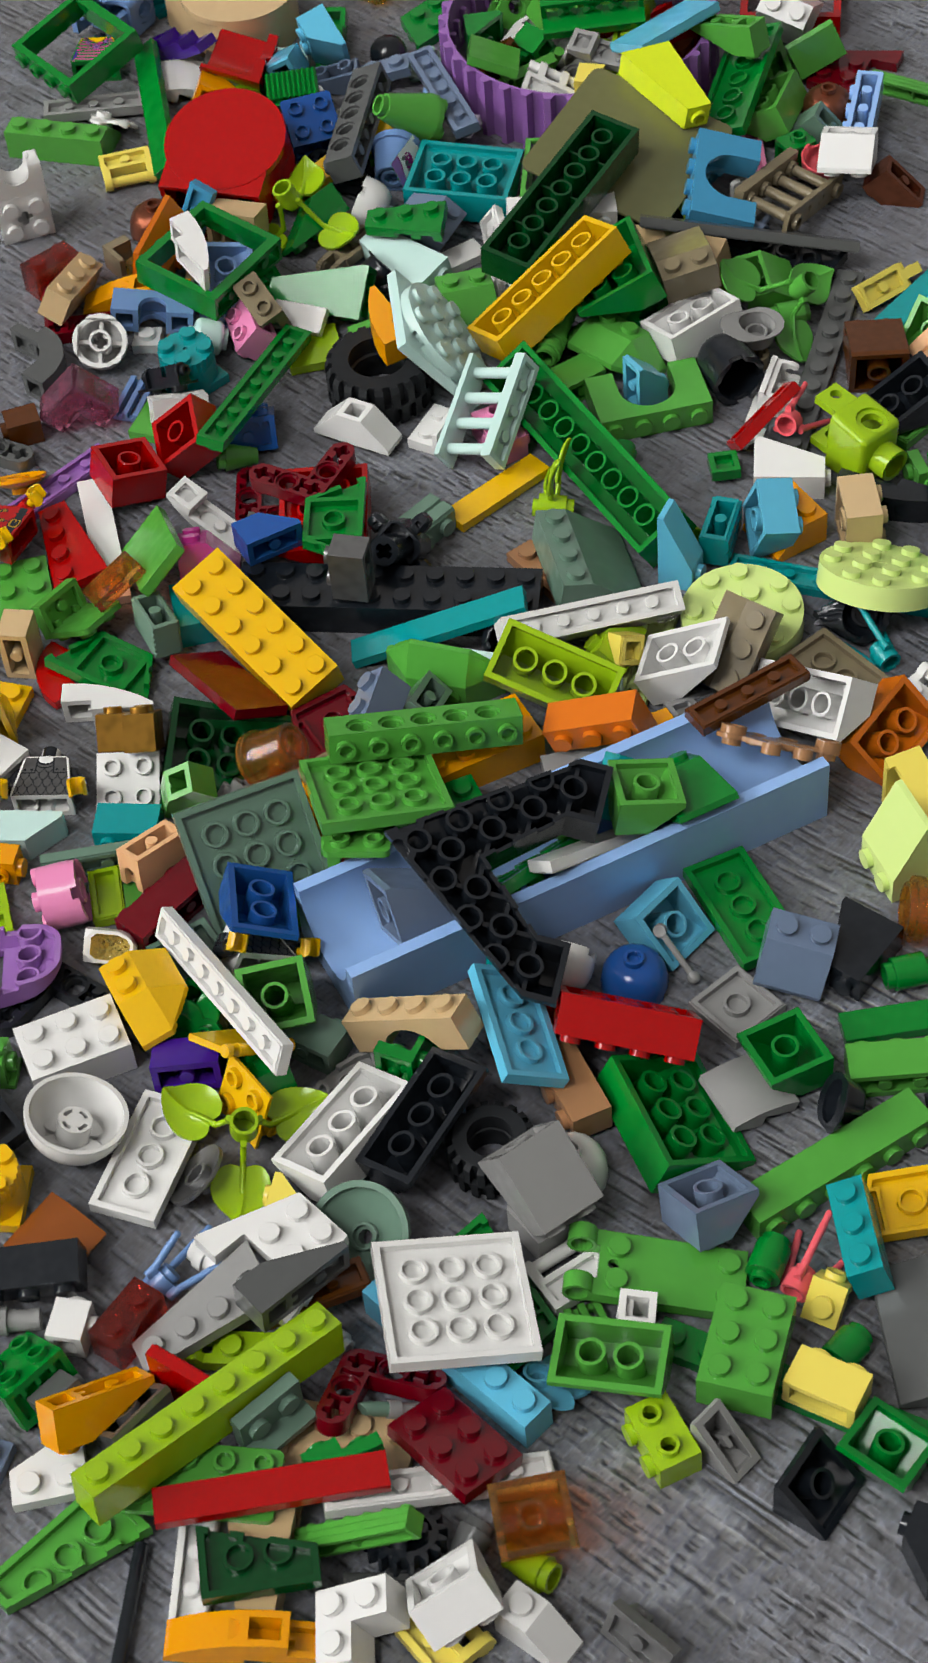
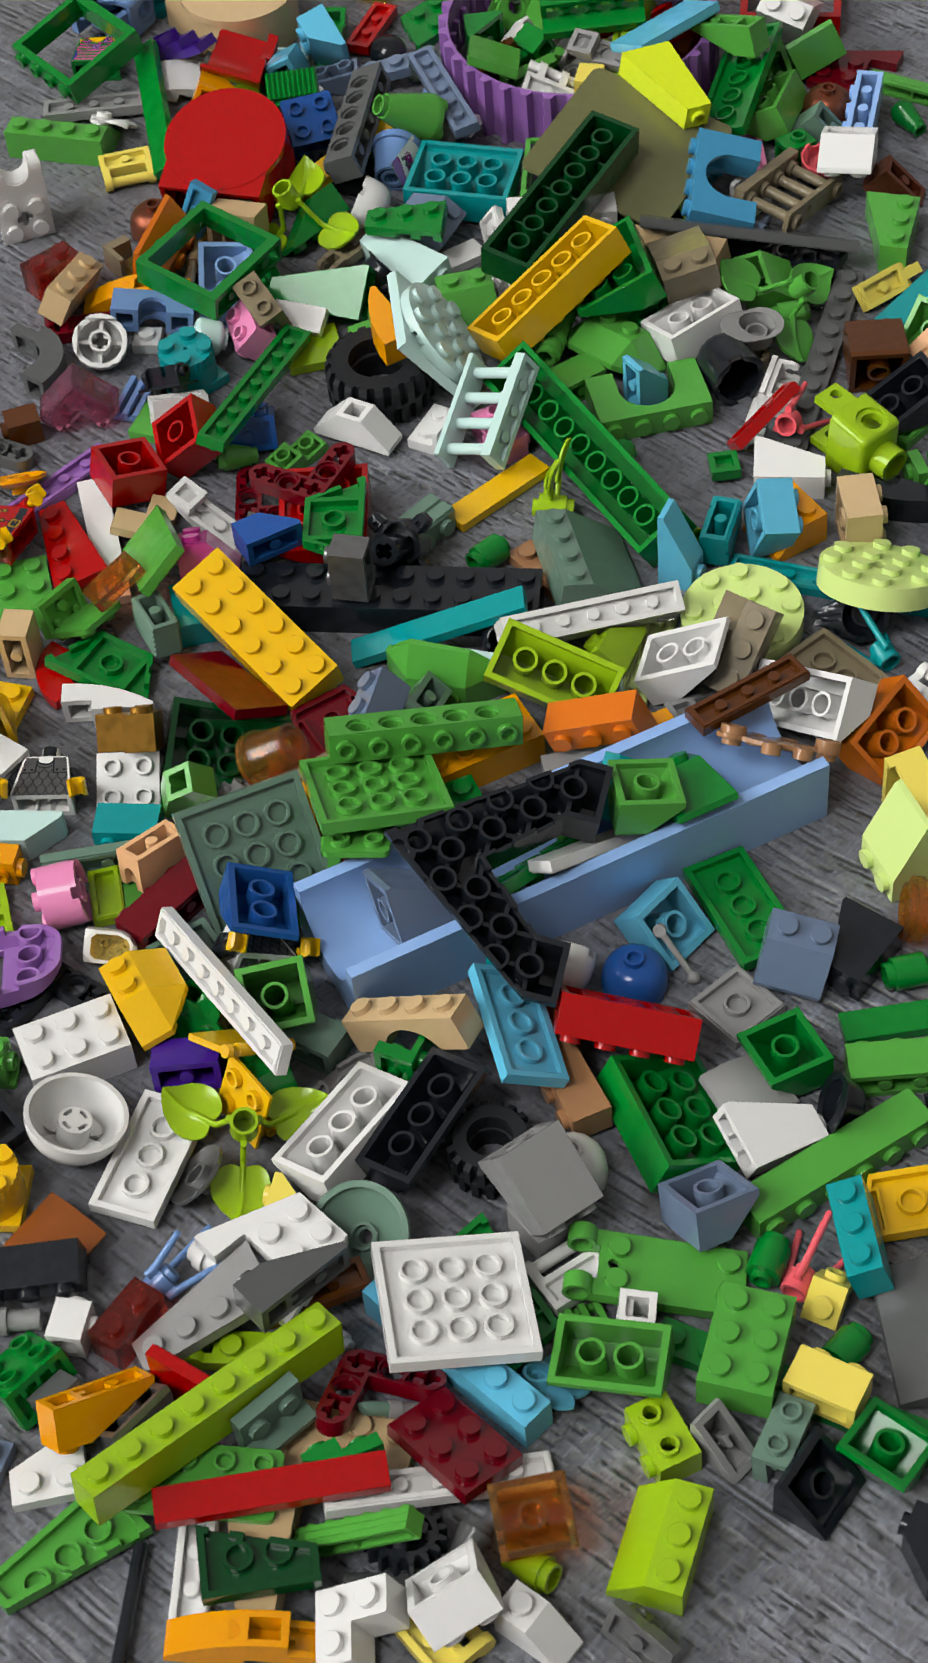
(127, 521): none -> tan tile
(191, 247): white slope -> none
(300, 454): none -> bright green slope
(371, 27): none -> red plate
(488, 552): none -> green brick
(626, 647): light yellow slope -> none
(662, 1545): none -> lime slope
(768, 1132): none -> white slope
(781, 1435): none -> sand green bracket
(892, 226): none -> bright green wedge
(908, 118): none -> green cone

